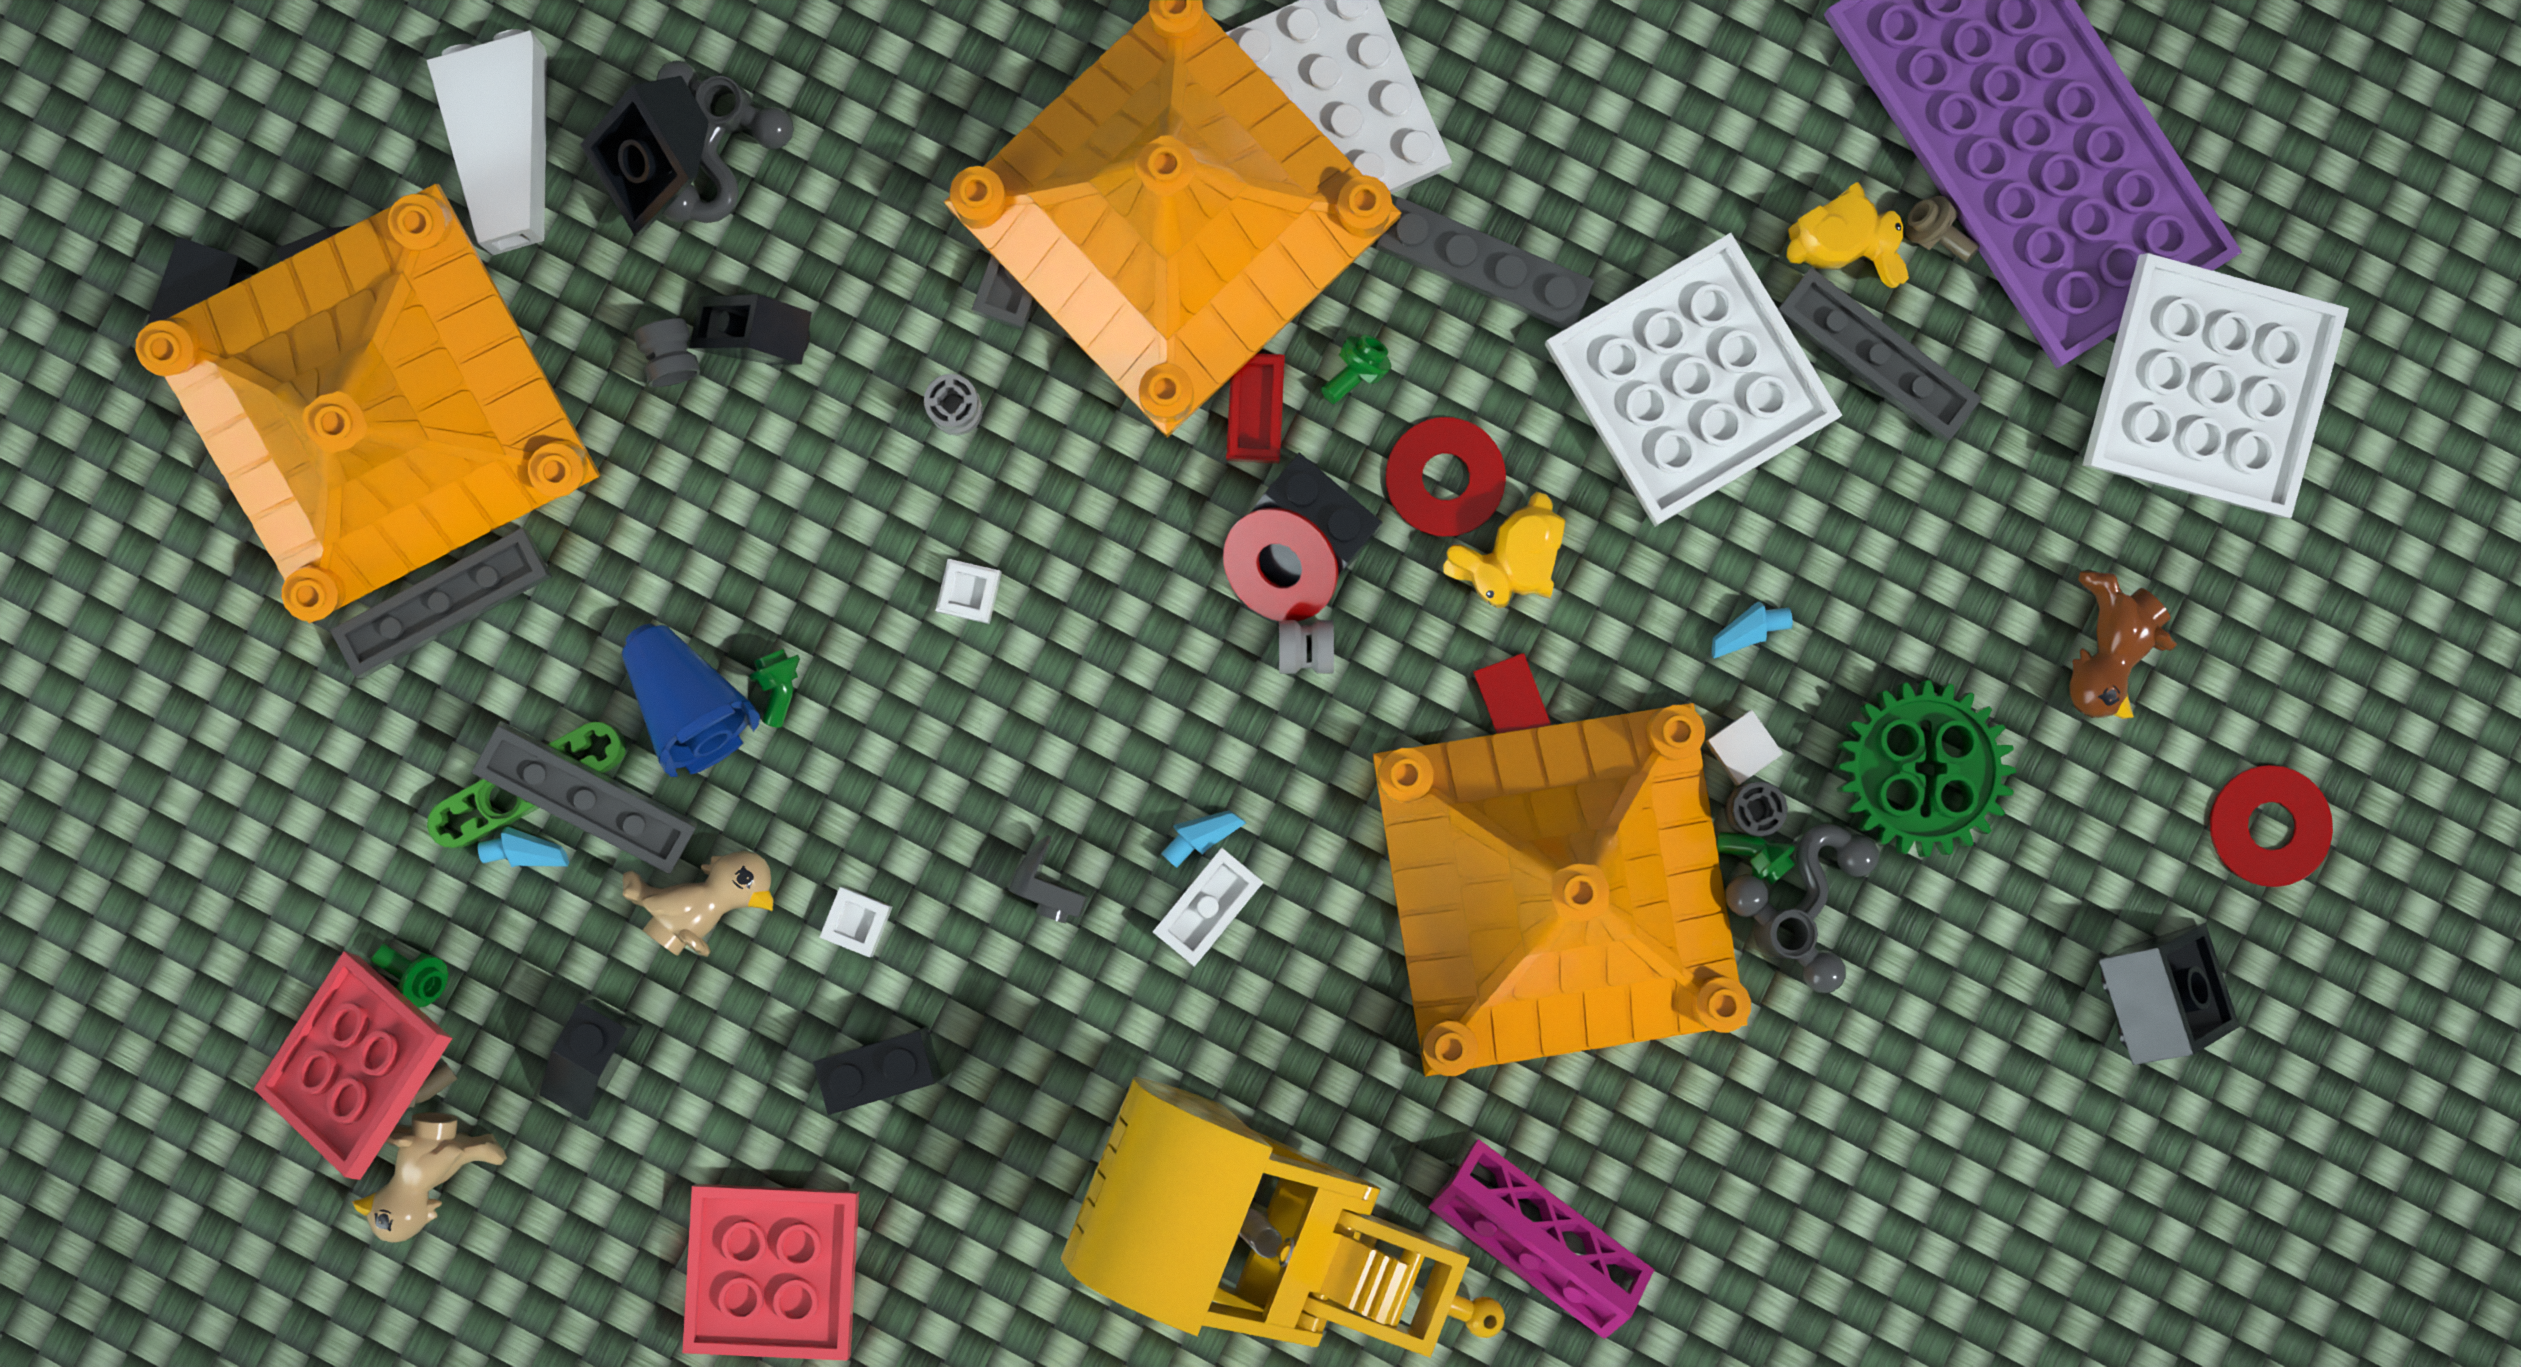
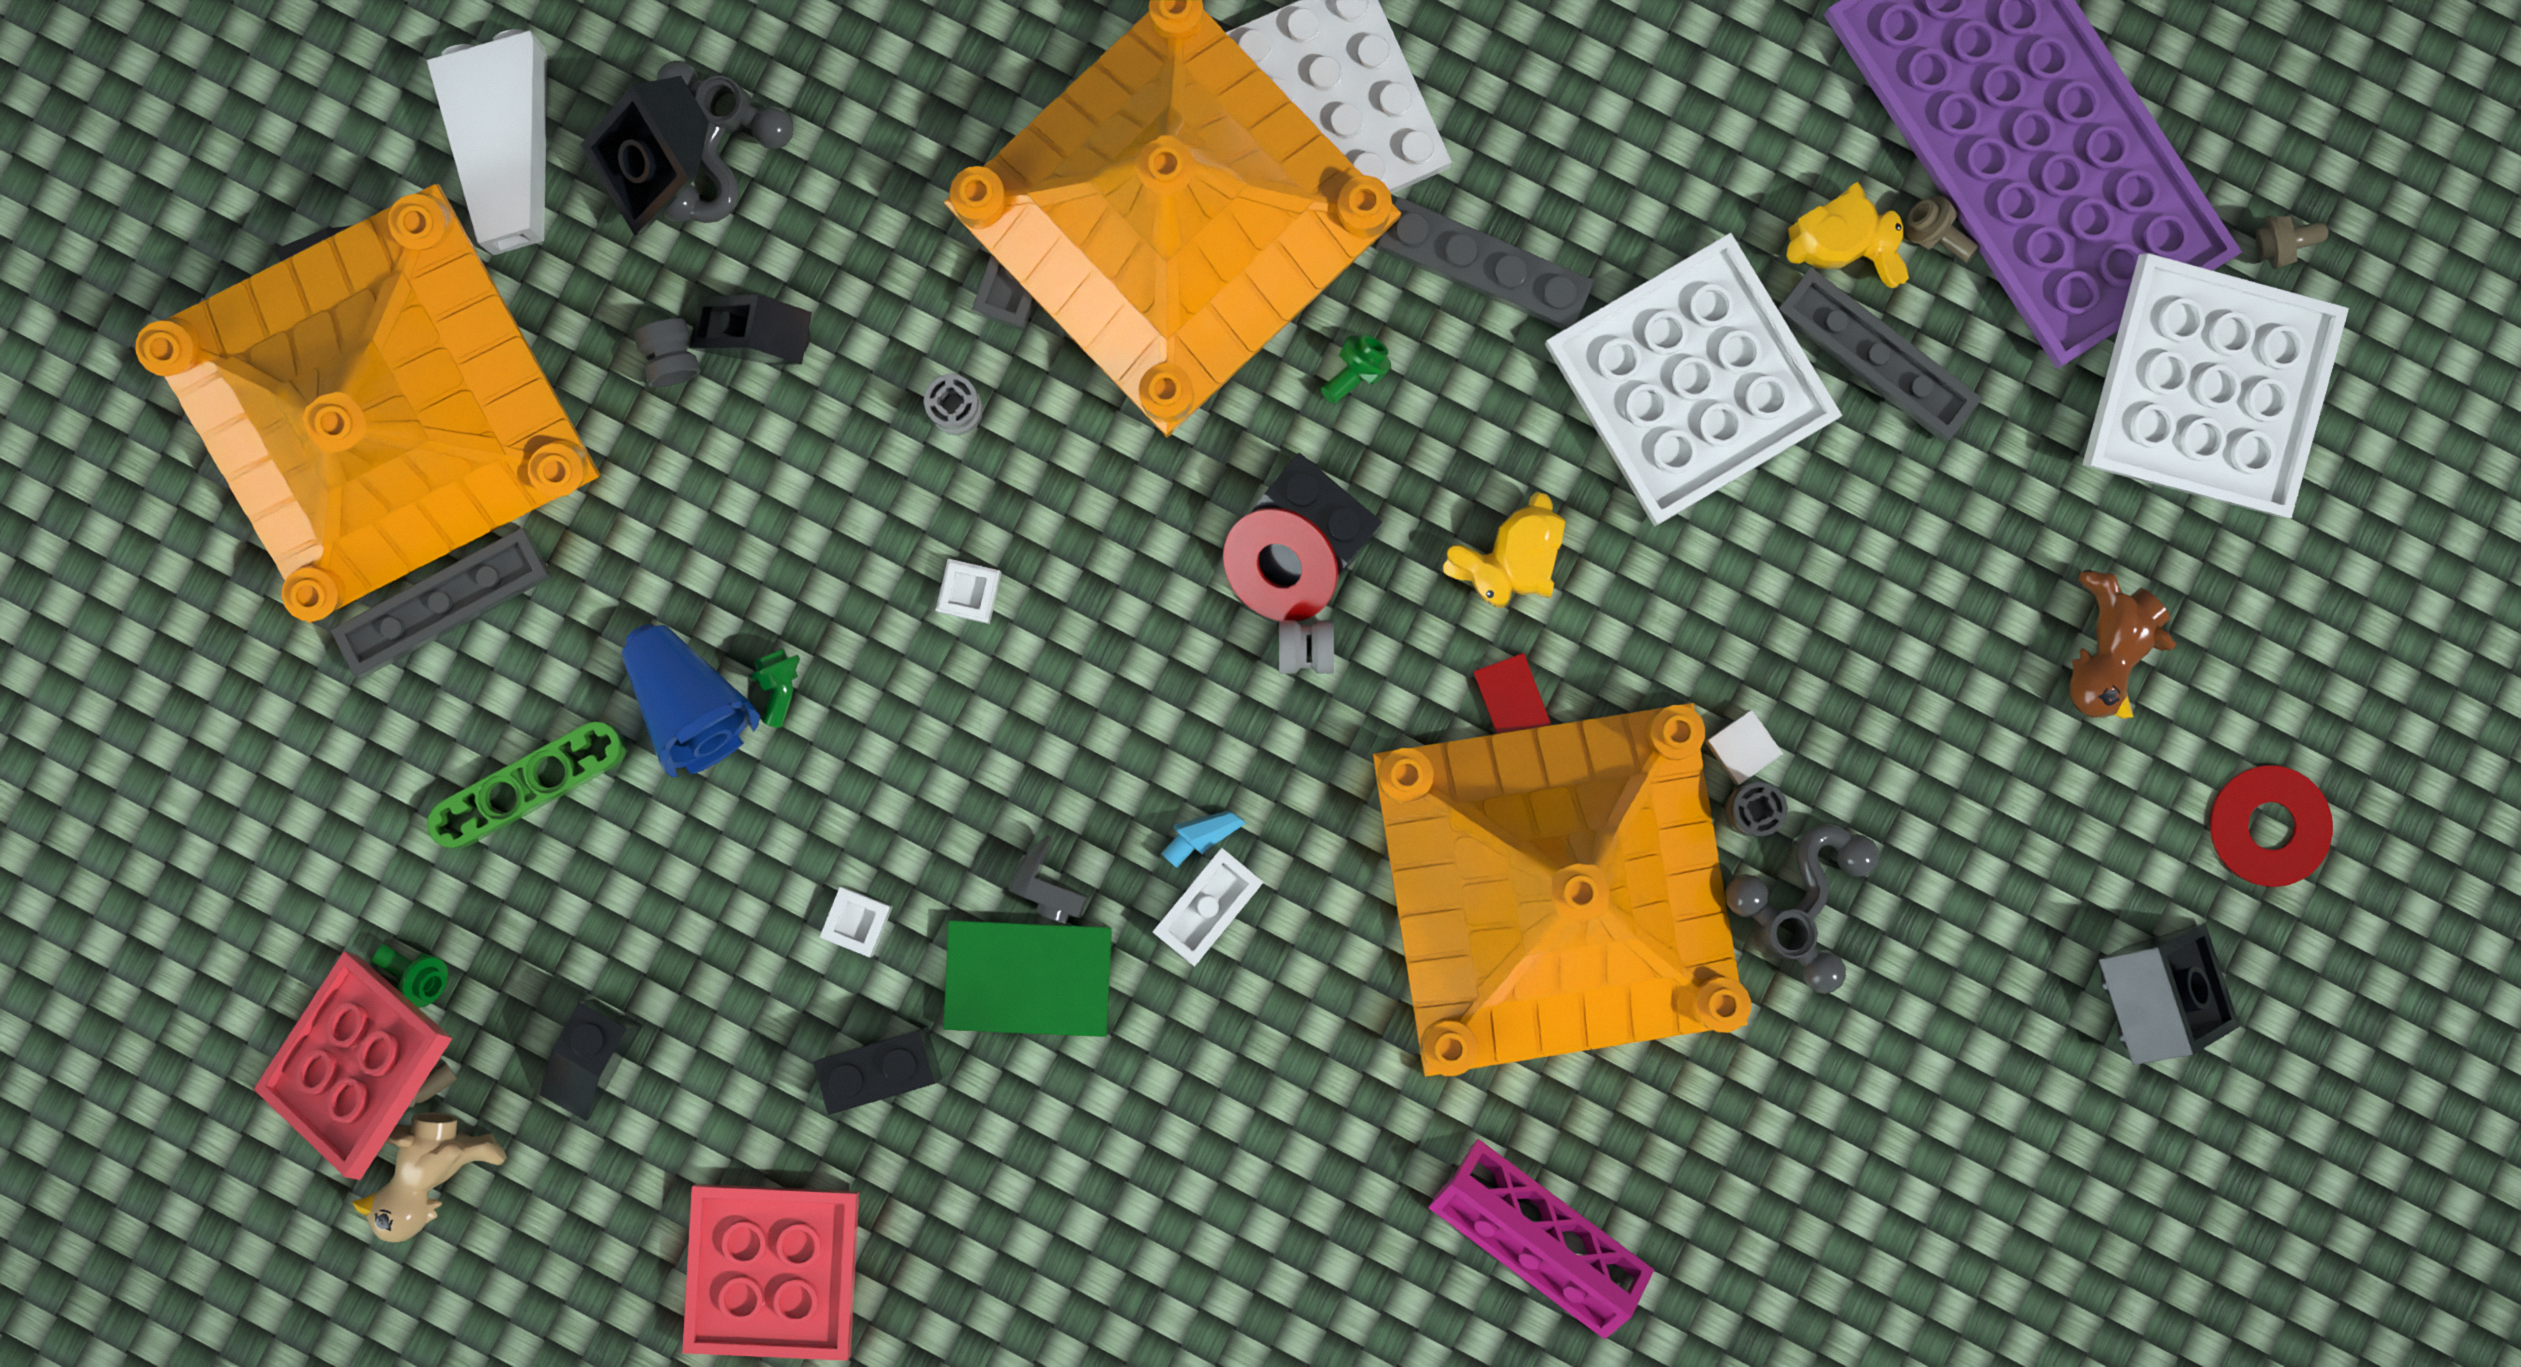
(195, 275): black slope -> none
(522, 850): medium azure bar -> none
(584, 797): dark grey plate -> none
(691, 910): tan animal -> none
(1027, 978): none -> green tile
(1180, 1193): yellow piece -> none
(1256, 410): red tile -> none
(1451, 516): red gear -> none
(1750, 628): medium azure bar -> none
(1768, 859): green plate -> none
(1974, 770): green gear -> none
(2280, 240): none -> dark tan plate

